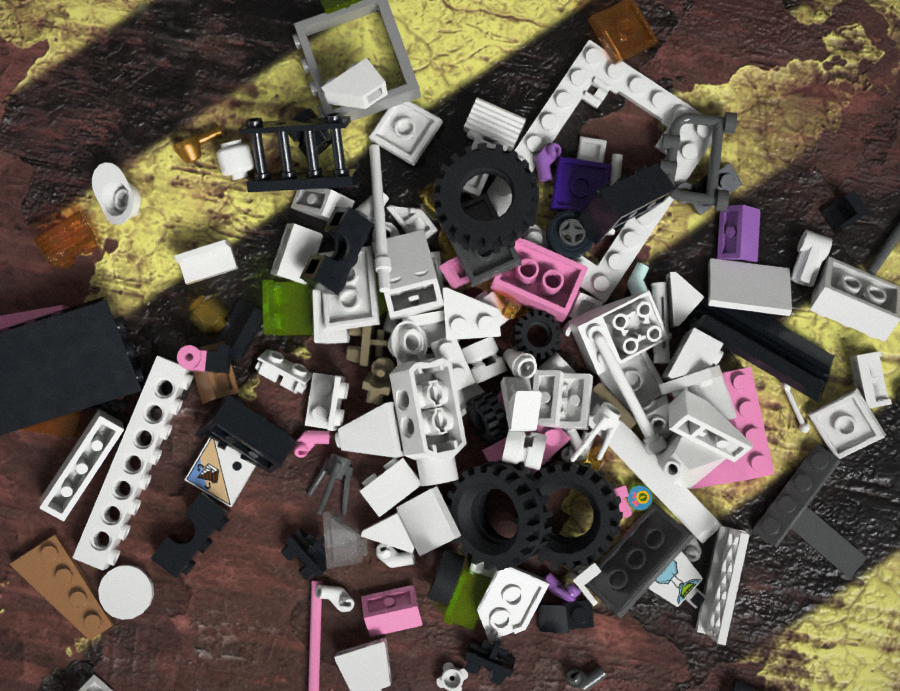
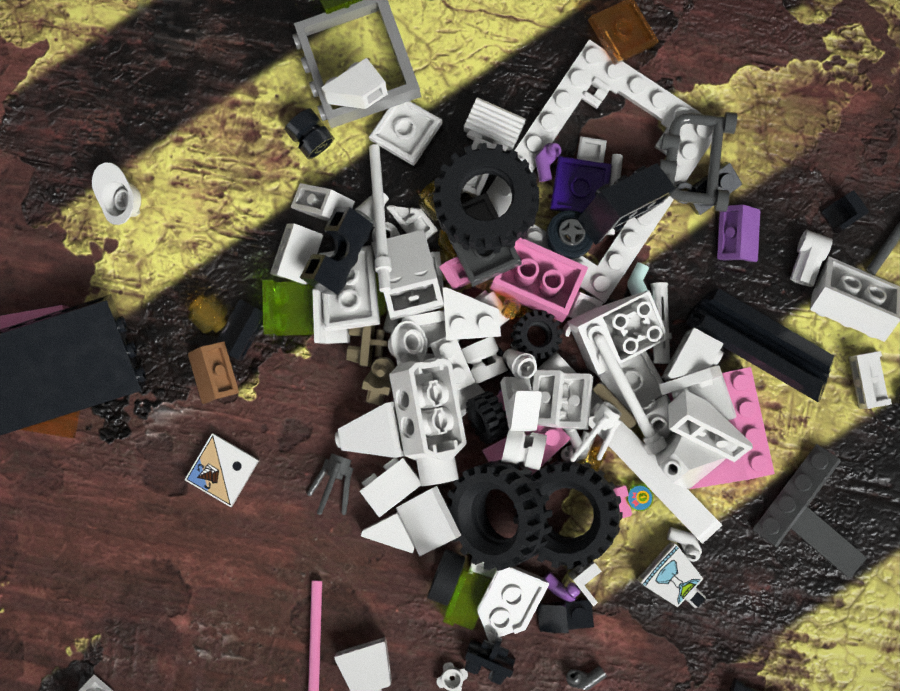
(62, 583): medium nougat wing -> none
(68, 240): clear orange brick -> none
(81, 465): white brick -> none
(90, 548): white brick -> none
(126, 592): white tile -> none
(177, 555): black arch -> none
(190, 148): pearl gold bar -> none
(206, 261): white panel -> none
(206, 361): leg -> none
(235, 159): white head -> none
(247, 433): black wedge -> none
(273, 364): white hinge -> none
(288, 178): black fence -> none
(308, 440): bright pink arm -> none
(309, 551): black hips -> none
(325, 401): white bracket -> none
(336, 595): white arm -> none
(342, 541): clear slope -> none
(391, 611): bright pink panel -> none
(392, 557): white arm -> none
(638, 559): dark grey tile -> none
(681, 299): white slope -> none
(722, 583): white fence -> none
(749, 287): white tile -> none
(804, 427): white hinge -> none
(847, 424): white tile -> none

